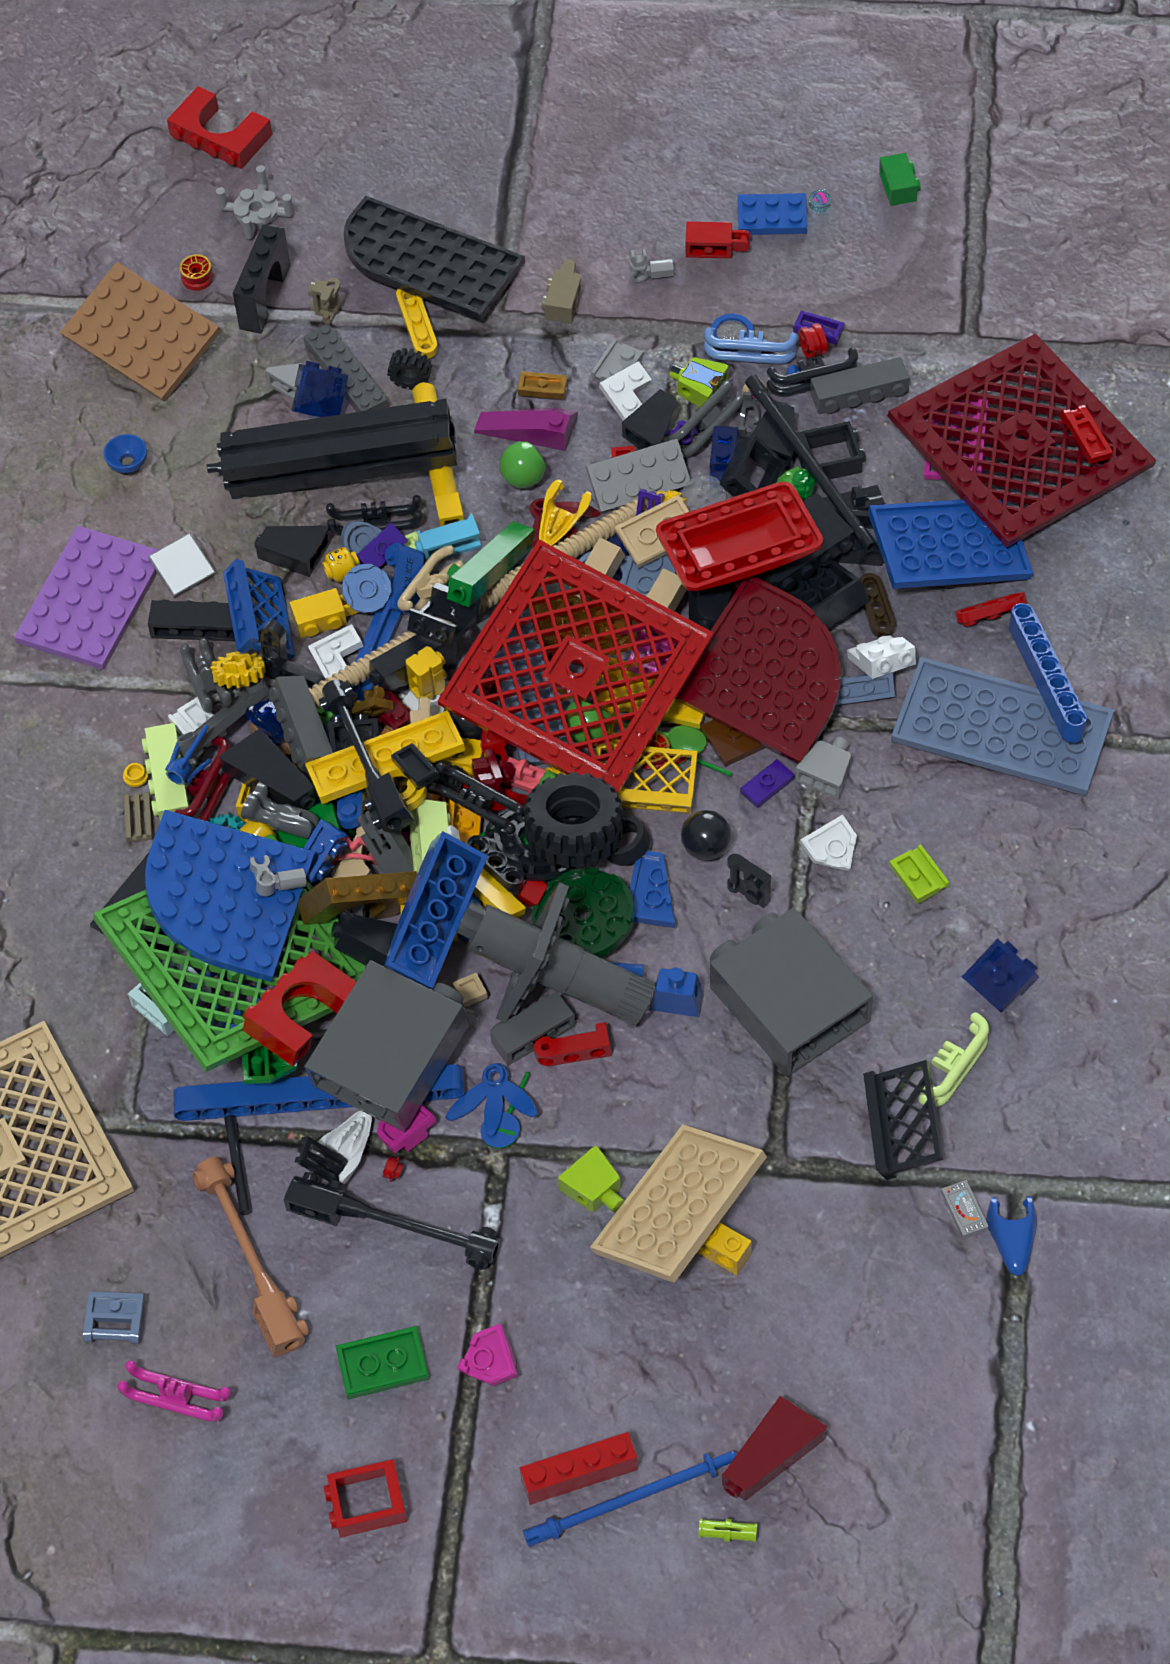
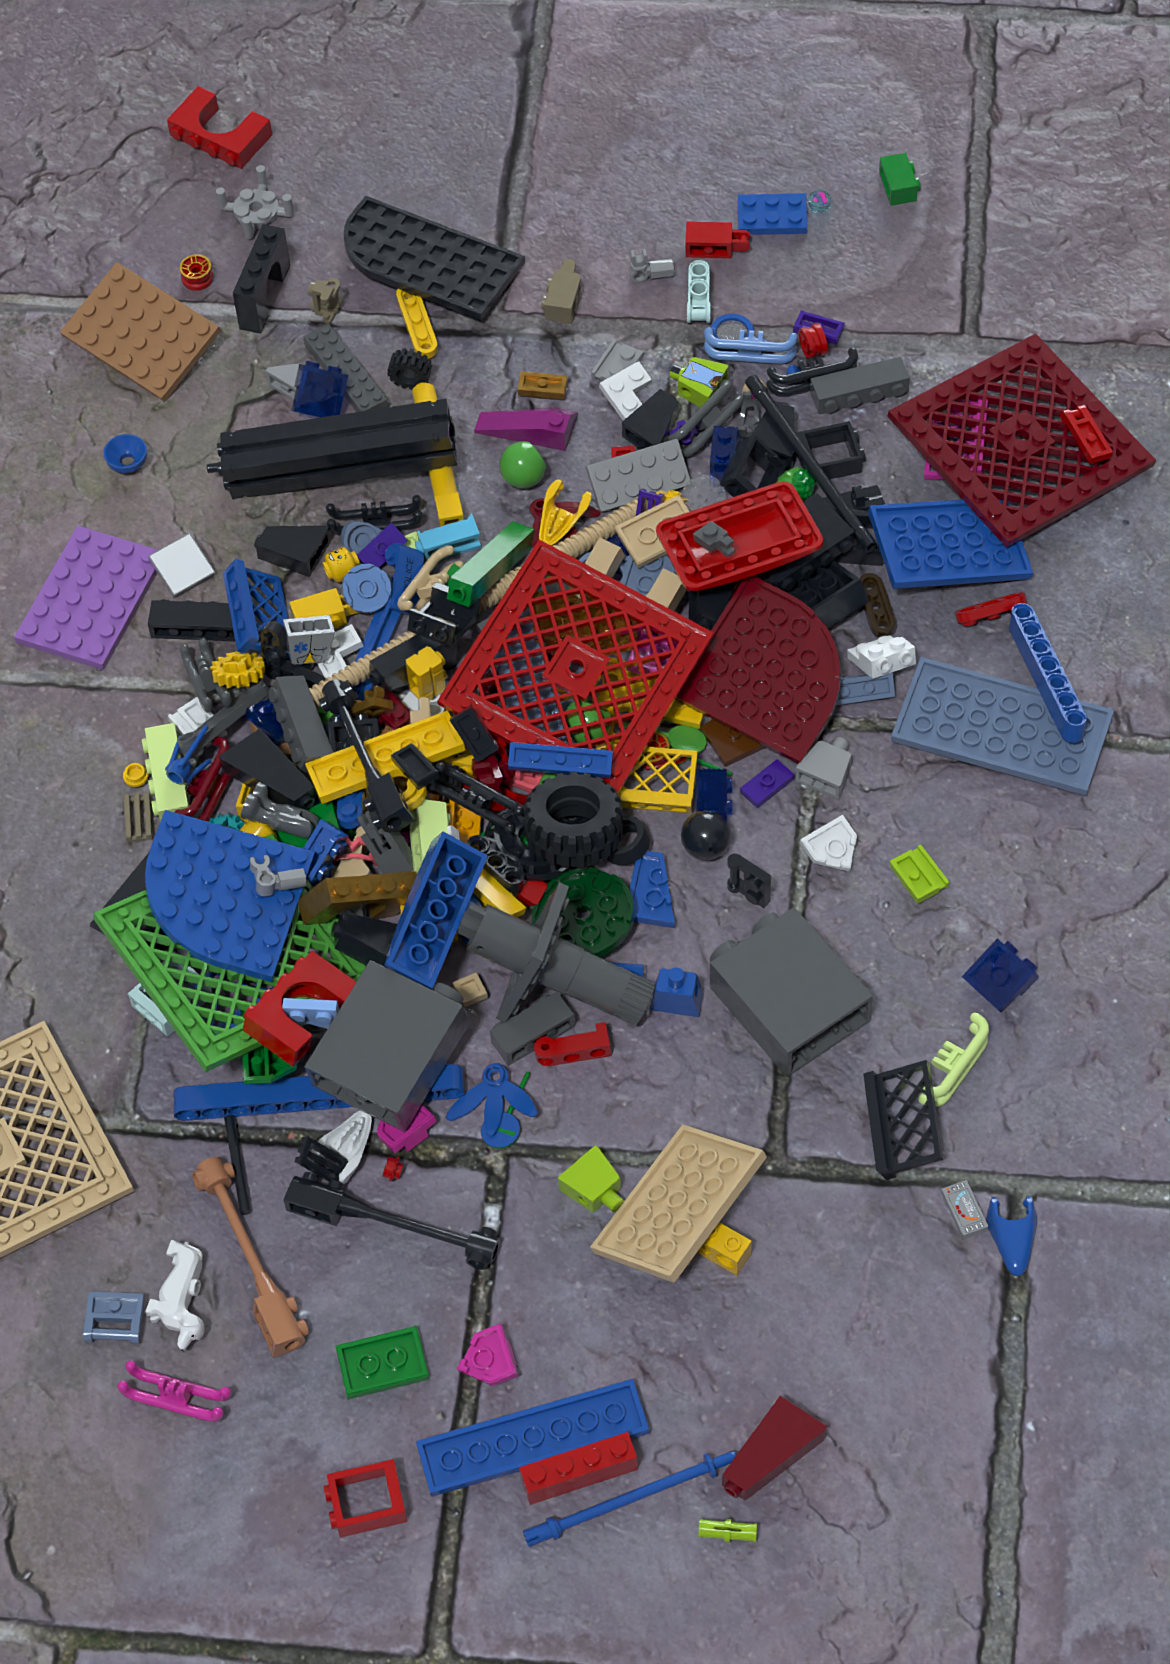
(177, 1293): none -> white animal
(309, 639): none -> light grey torso
(311, 1011): none -> light blue wing
(474, 733): none -> black plate
(528, 1436): none -> blue plate
(559, 759): none -> blue plate
(698, 292): none -> light aqua piece
(712, 791): none -> clear blue brick
(714, 537): none -> dark grey plate

